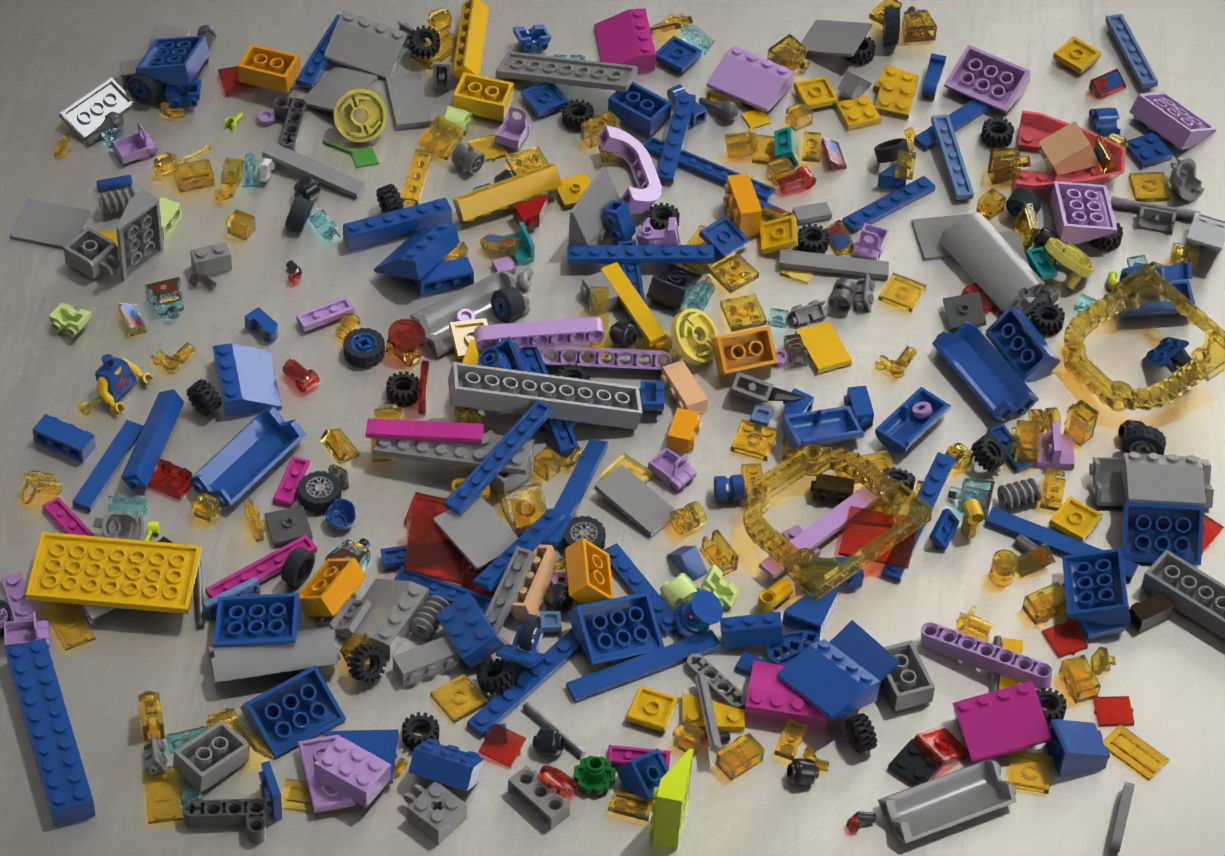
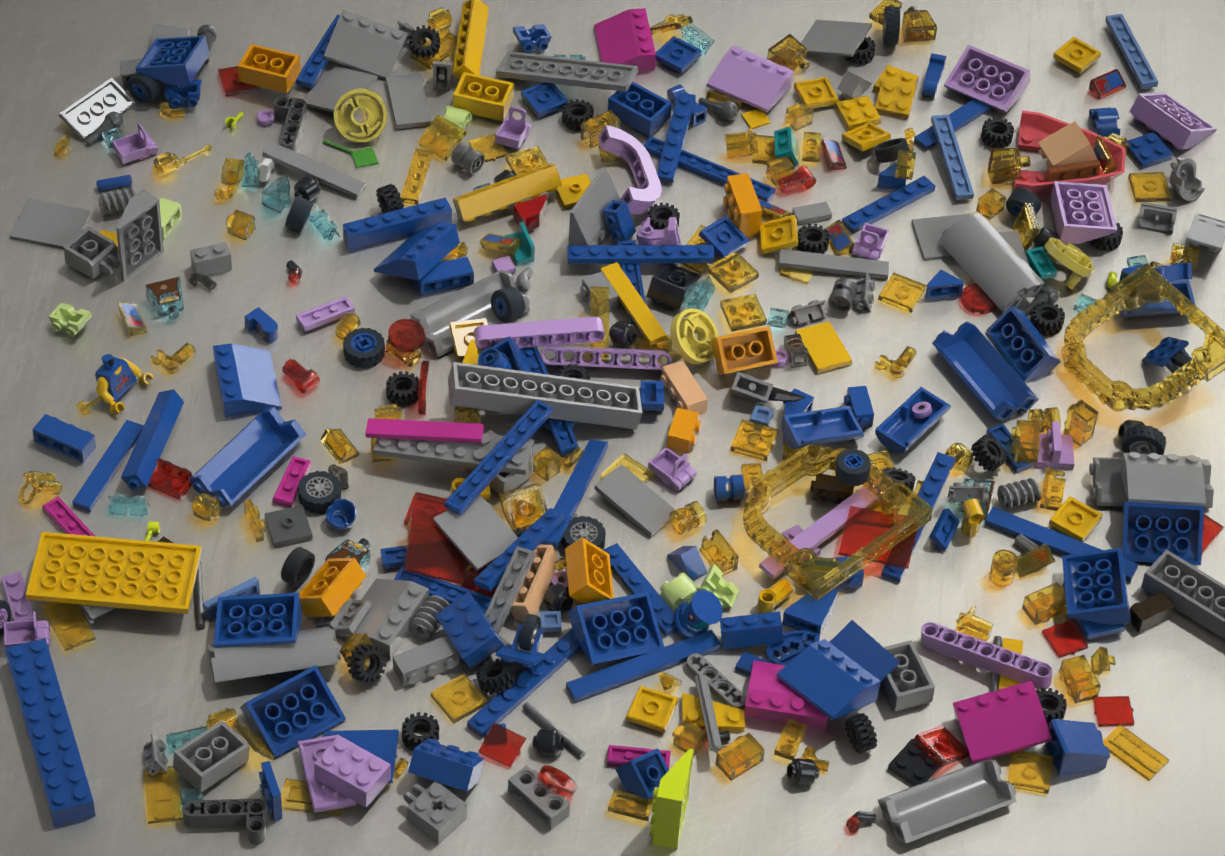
(121, 525): light grey helmet -> none
(151, 707): clear yellow torso -> none
(194, 175): clear yellow brick -> none
(204, 397): black tyre -> none
(262, 568): dark pink plate -> none
(277, 194): none -> clear light blue slope
(464, 315): lavender tile -> none
(594, 775): green plant -> none
(669, 681): none -> clear yellow slope
(853, 467): none -> black wheel
(866, 136): none -> yellow plate
(944, 286): none -> blue slope
(963, 309): dark grey plate -> none
(976, 491): none -> light grey hinge
(1073, 171): none -> dark orange plate
(1121, 818): light grey beam -> none
(1125, 203): light grey piece -> none

